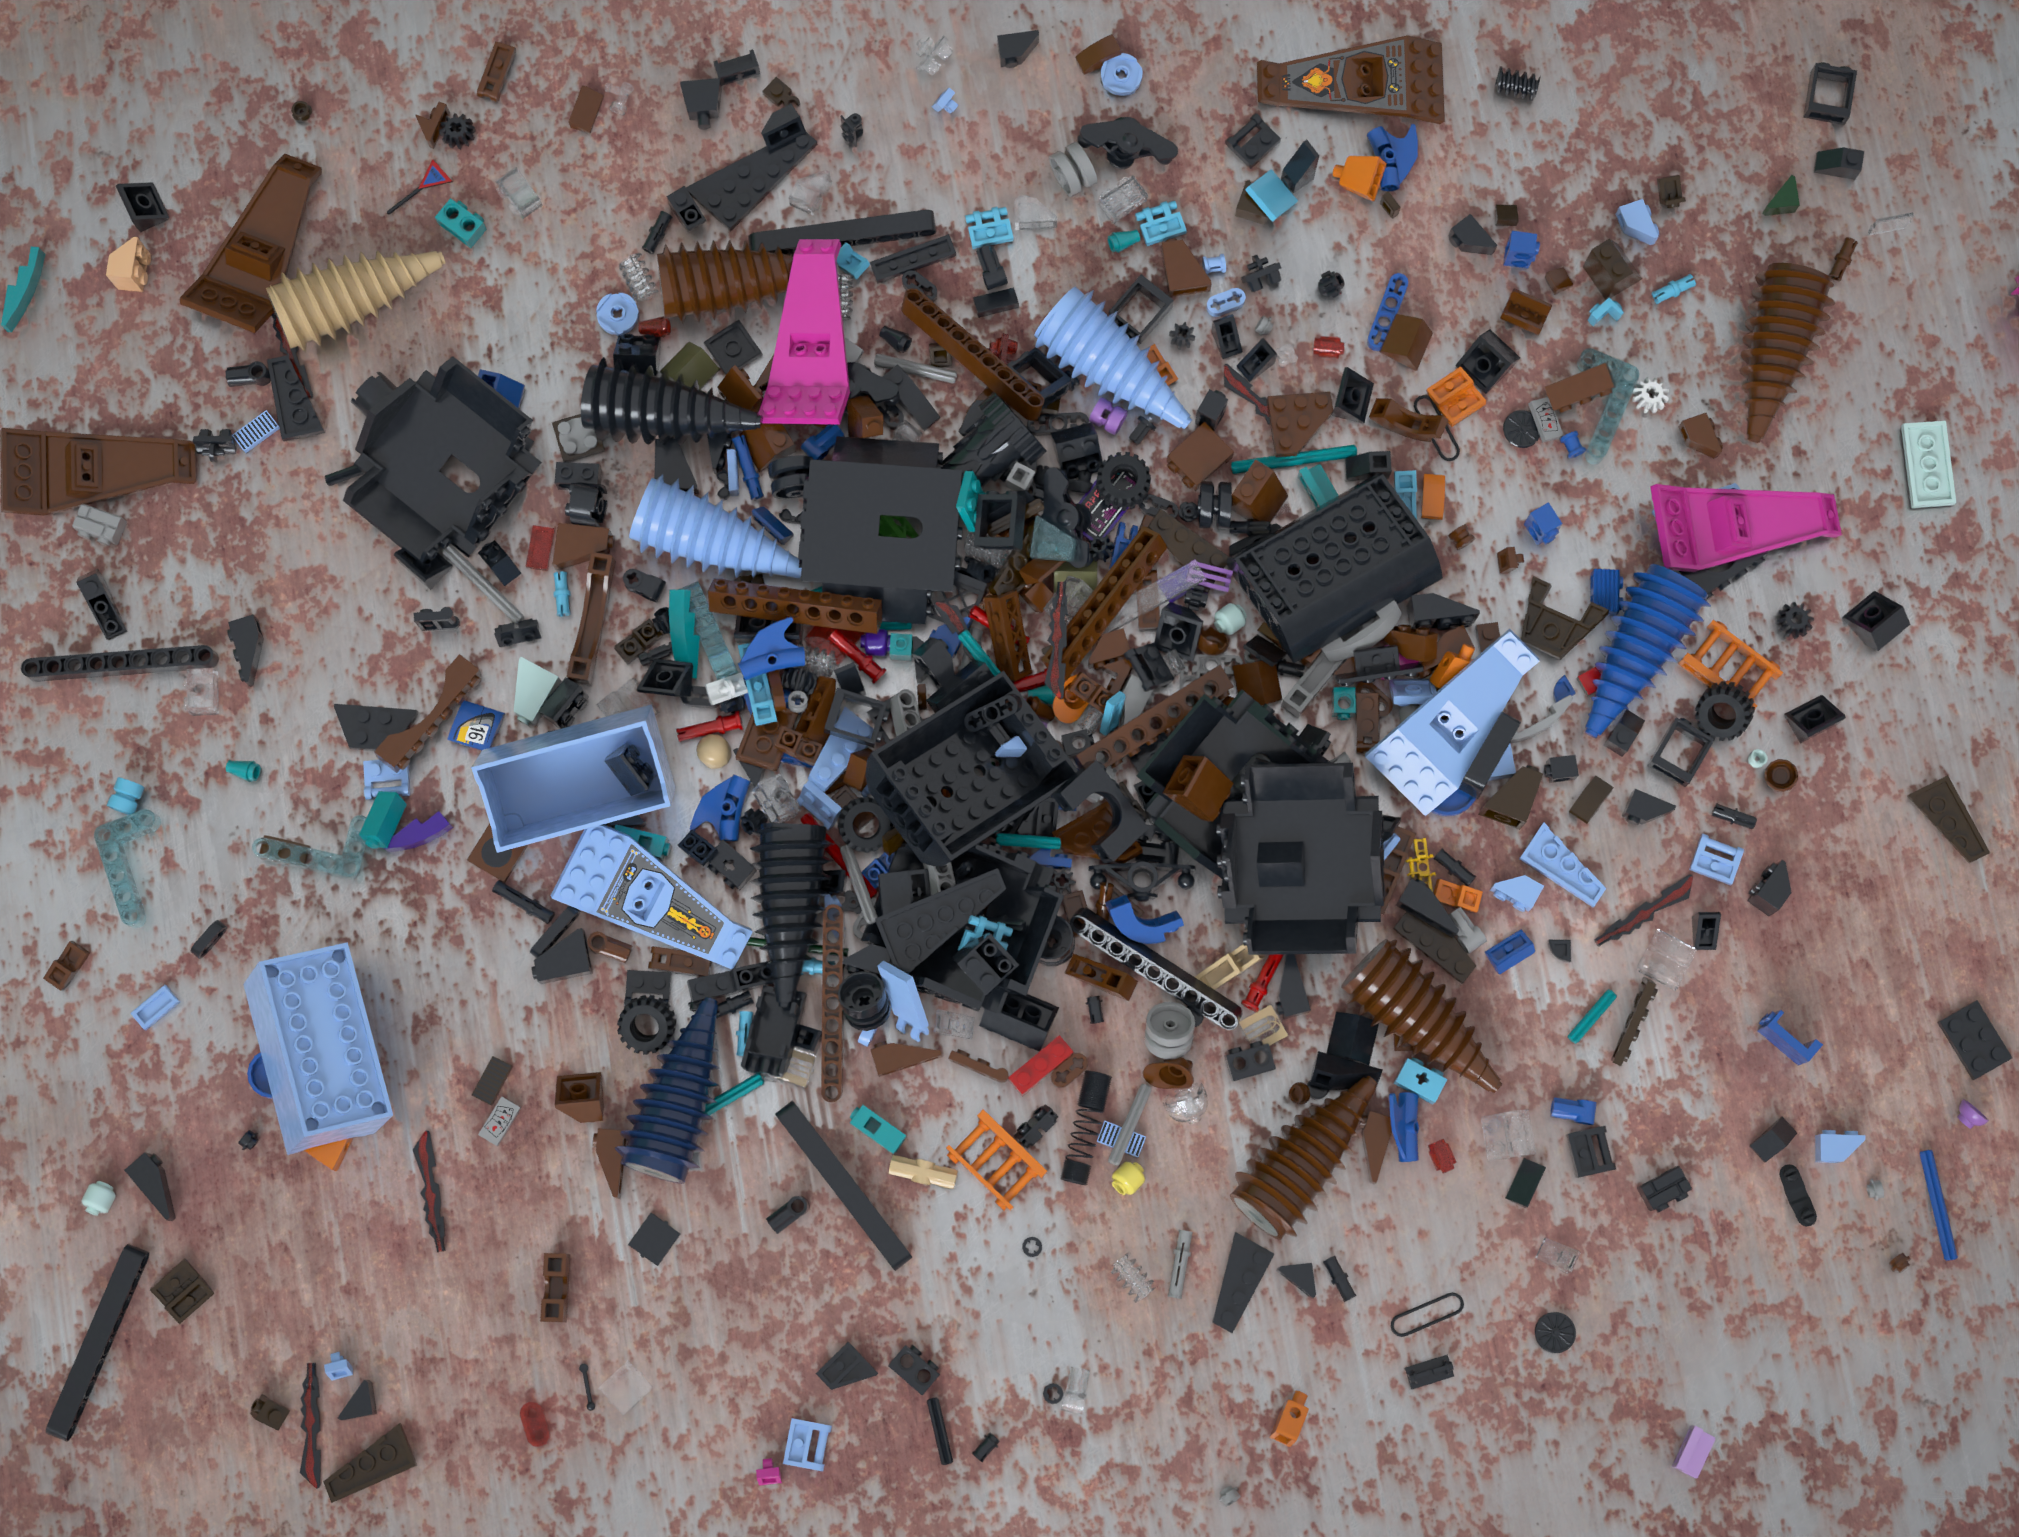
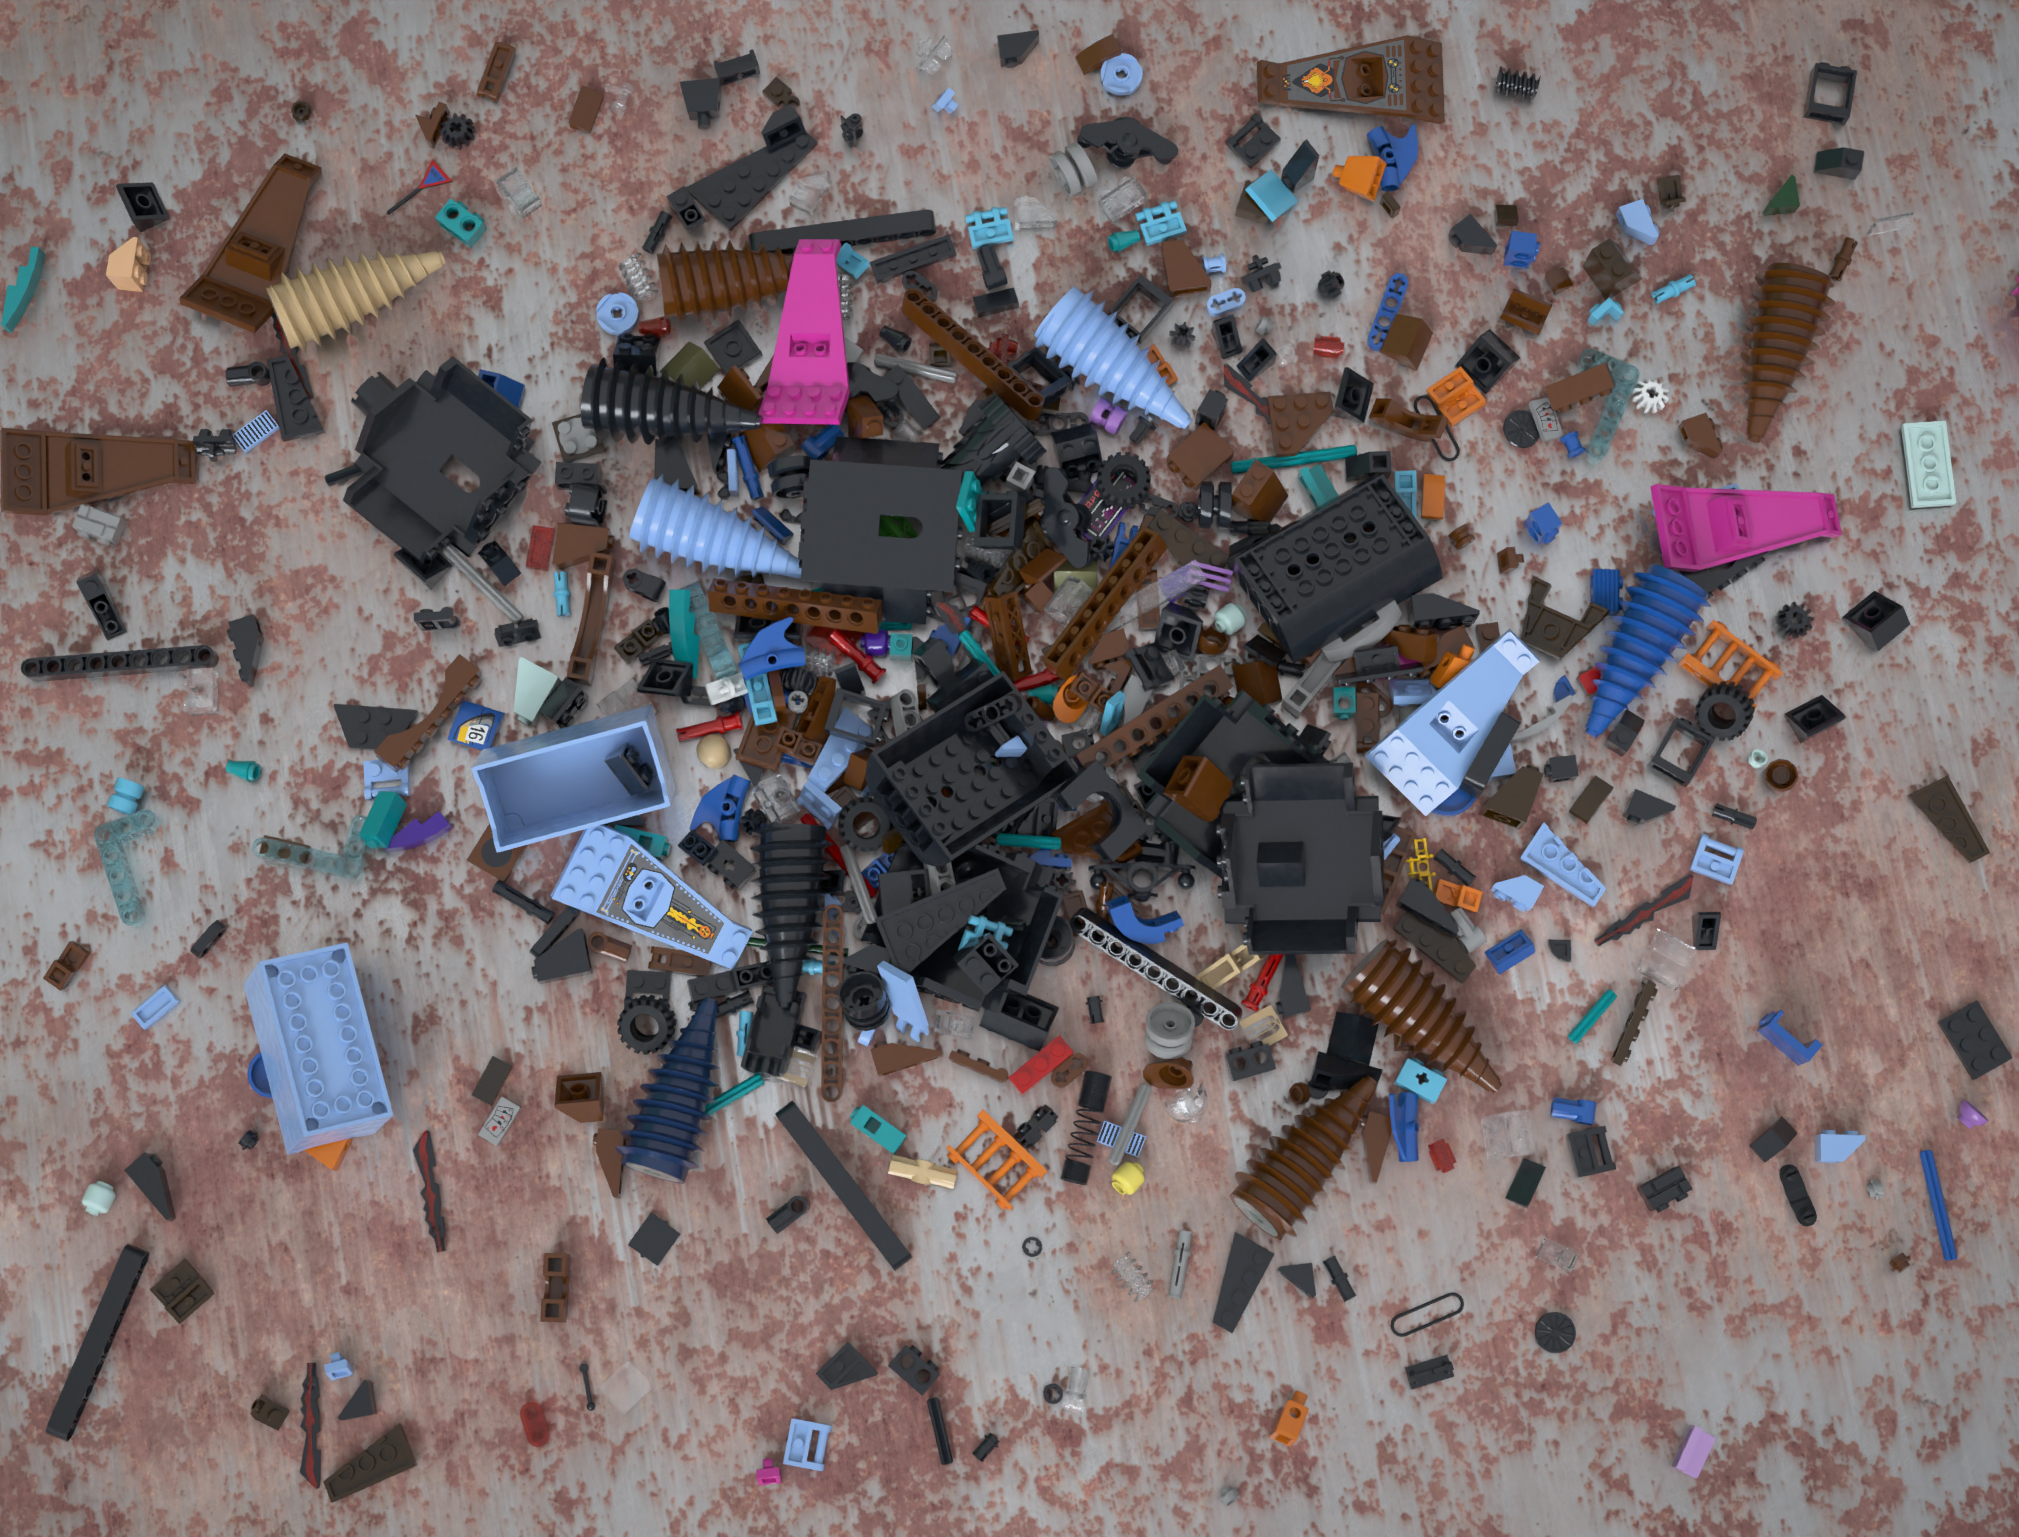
(1051, 542): clear light blue wing -> none
(1058, 639): black sword -> none
(1101, 977): reddish brown slope -> none
(1772, 890): black slope -> none

